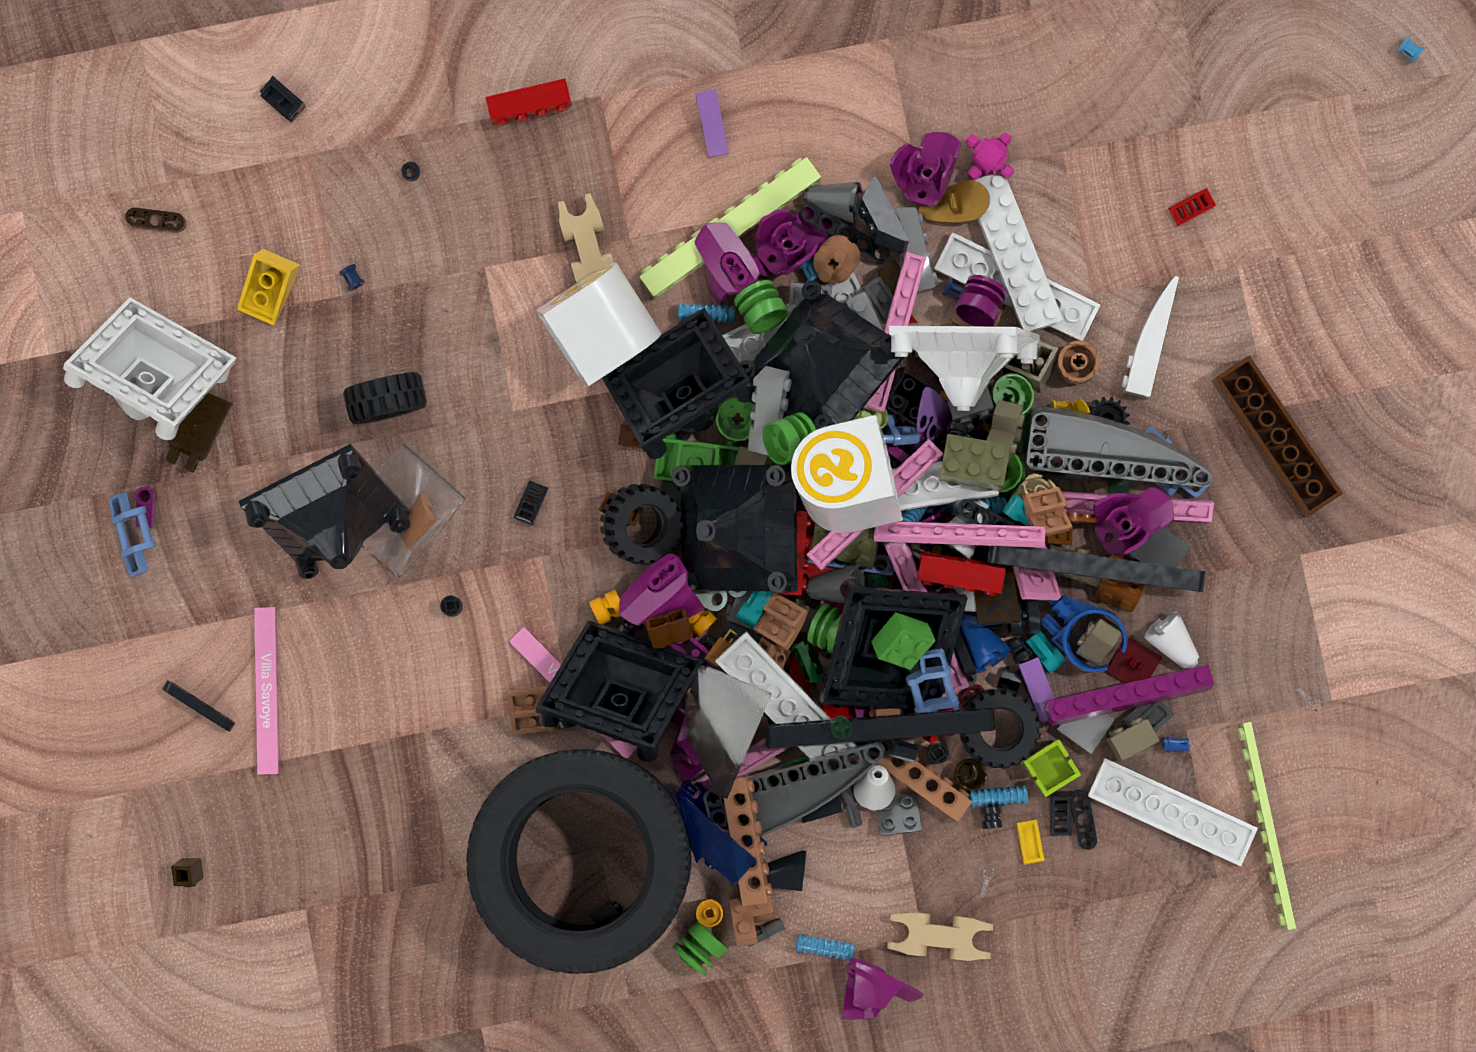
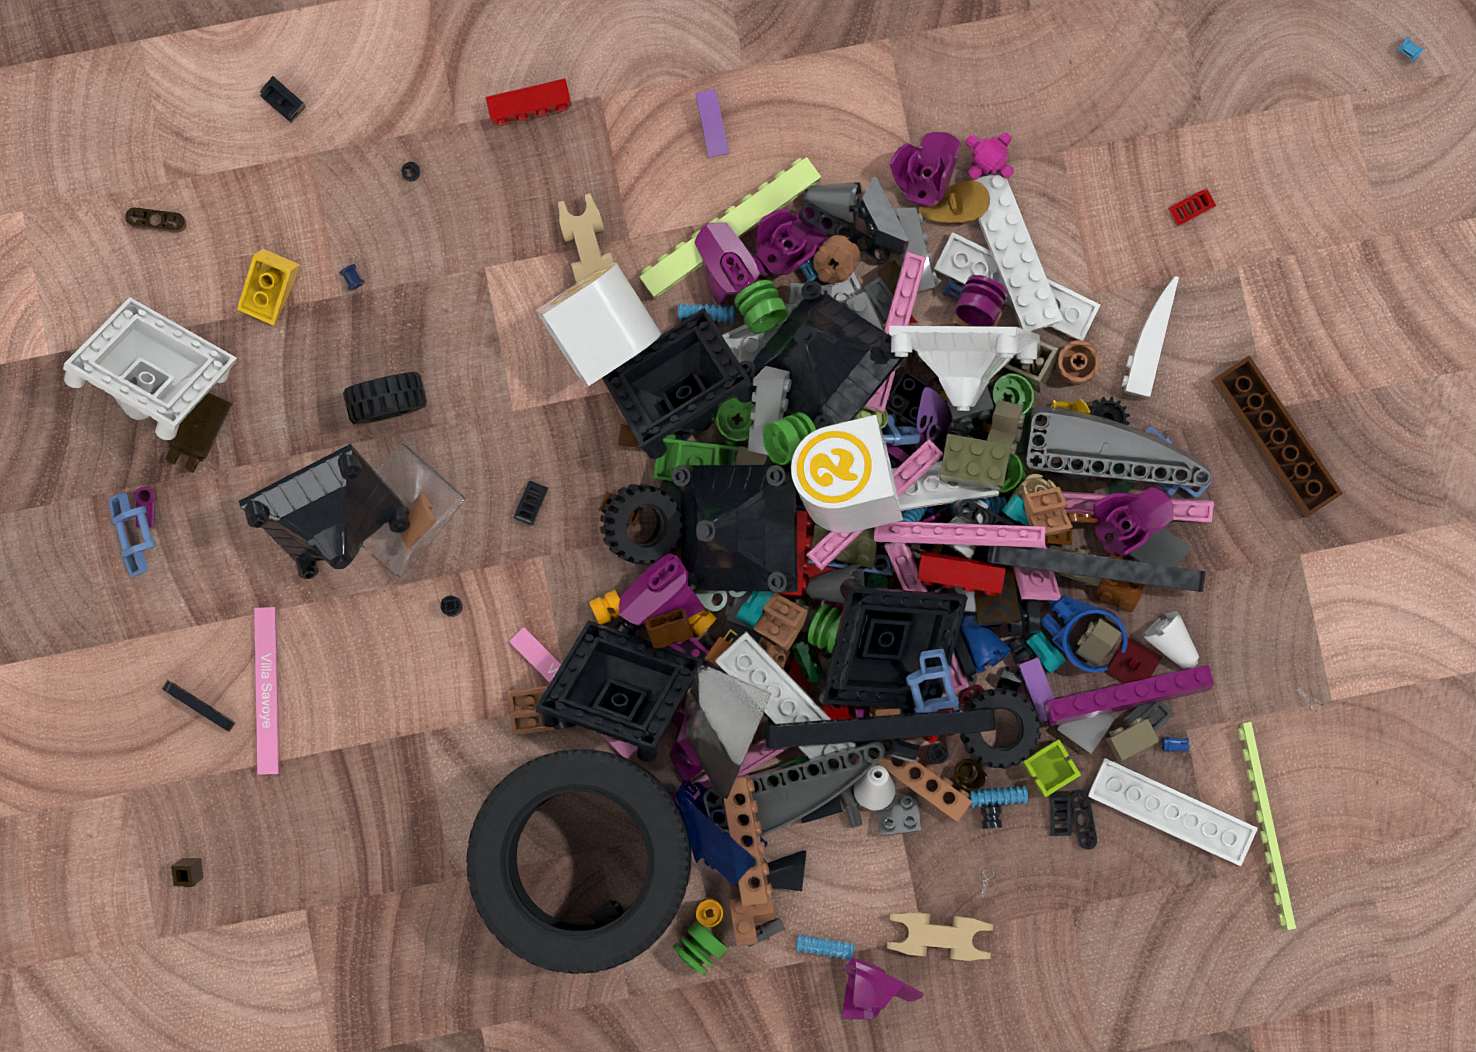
(842, 730): clear green wheel -> none
(903, 641): bright green brick -> none
(1030, 841): yellow tile -> none

